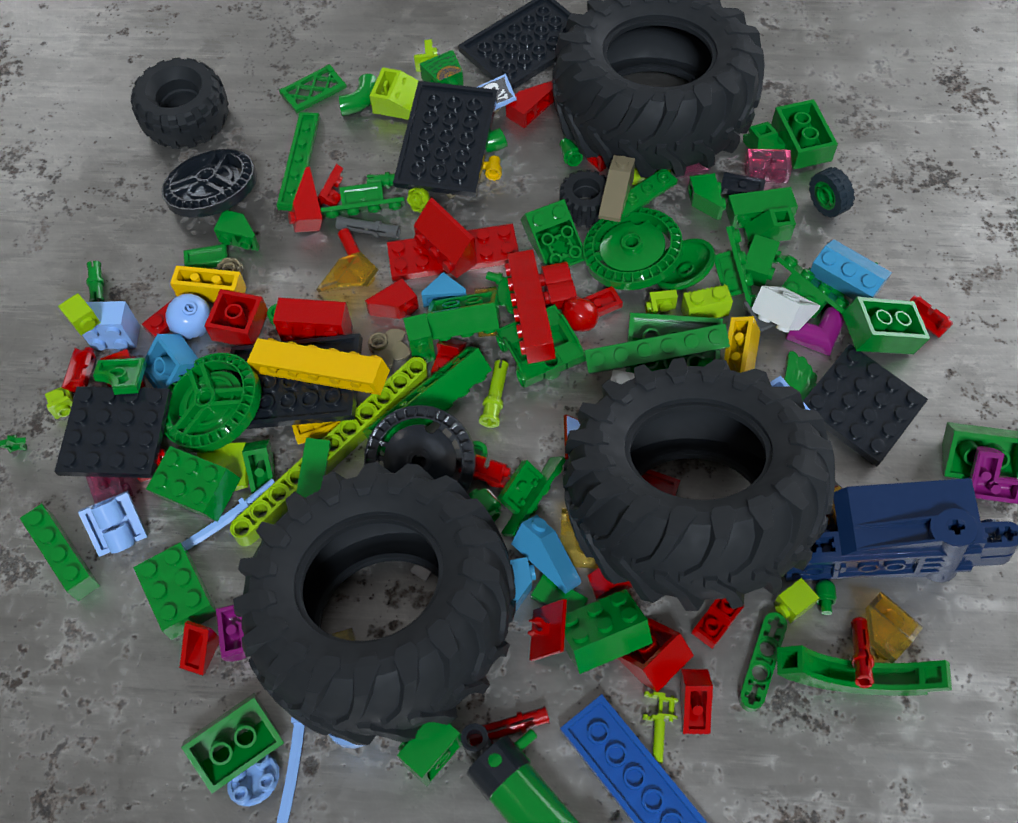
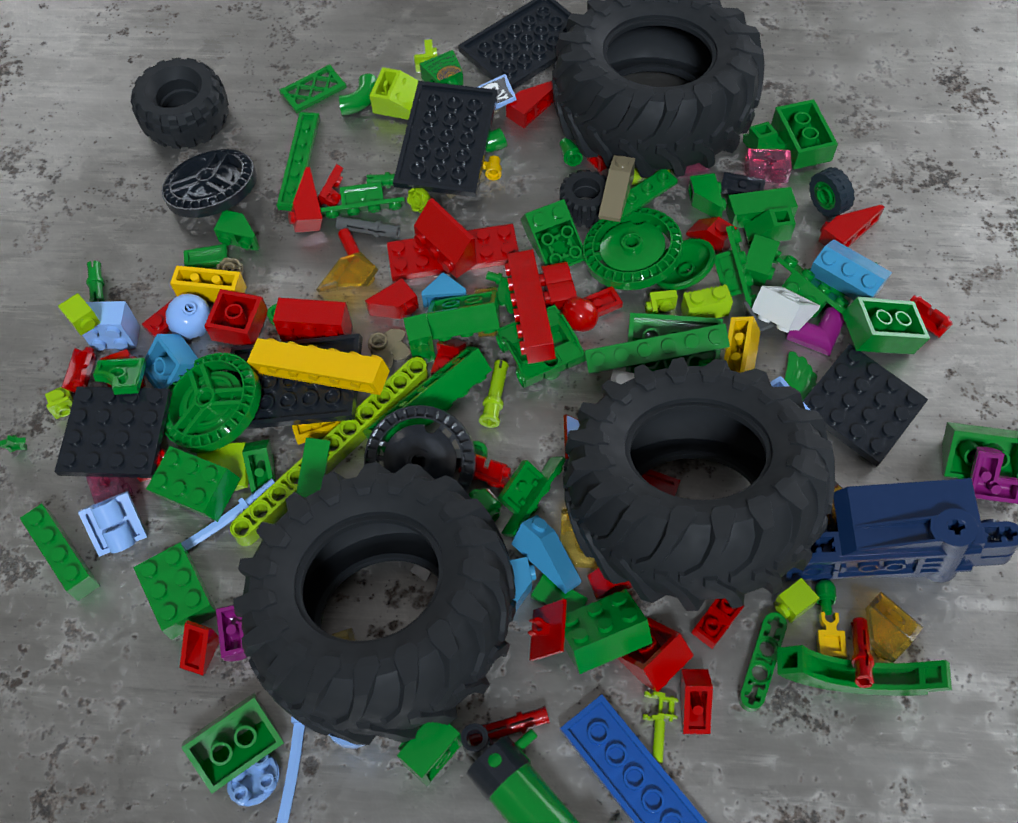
(713, 231): none -> red slope
(830, 640): none -> yellow plate
(850, 226): none -> red slope

